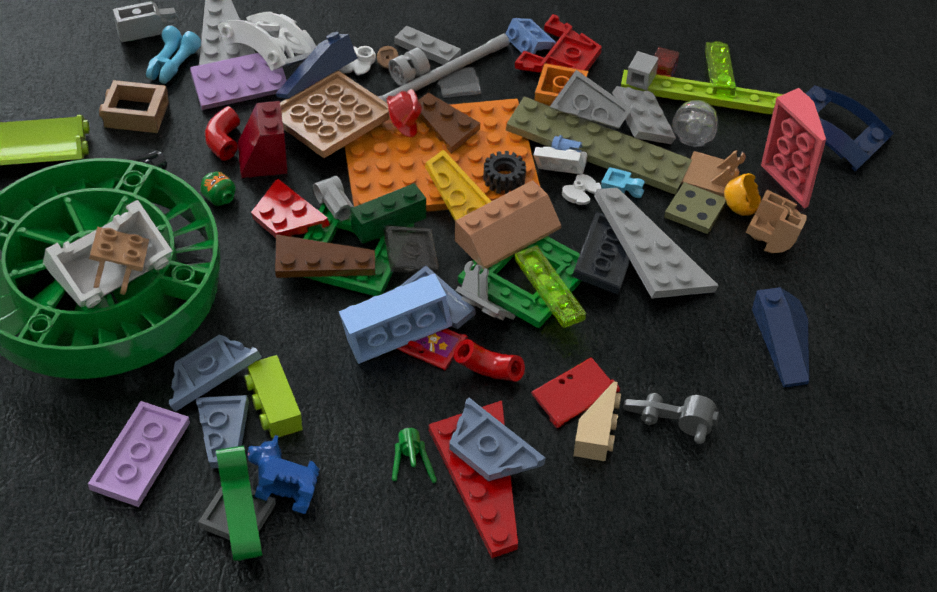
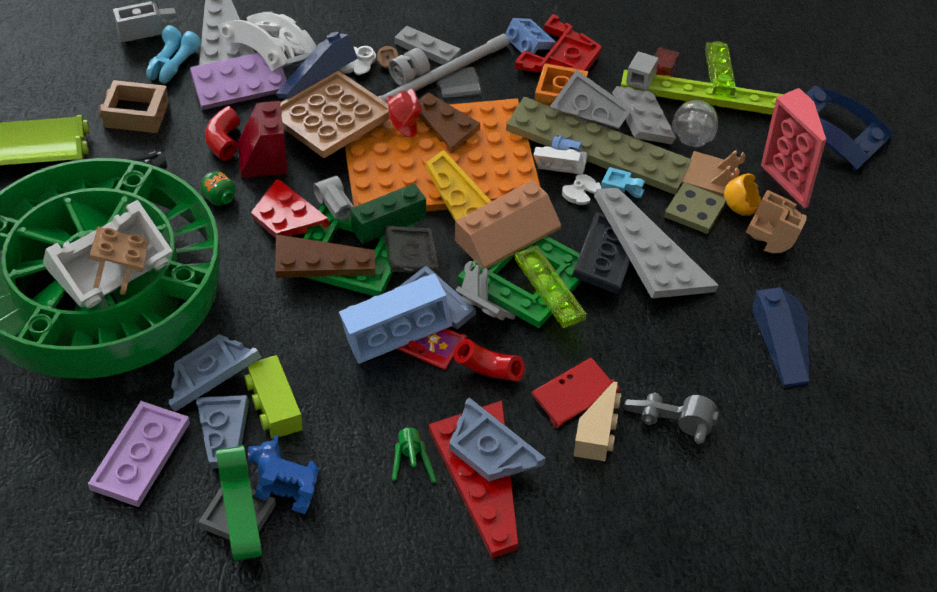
(504, 162): black tyre -> none

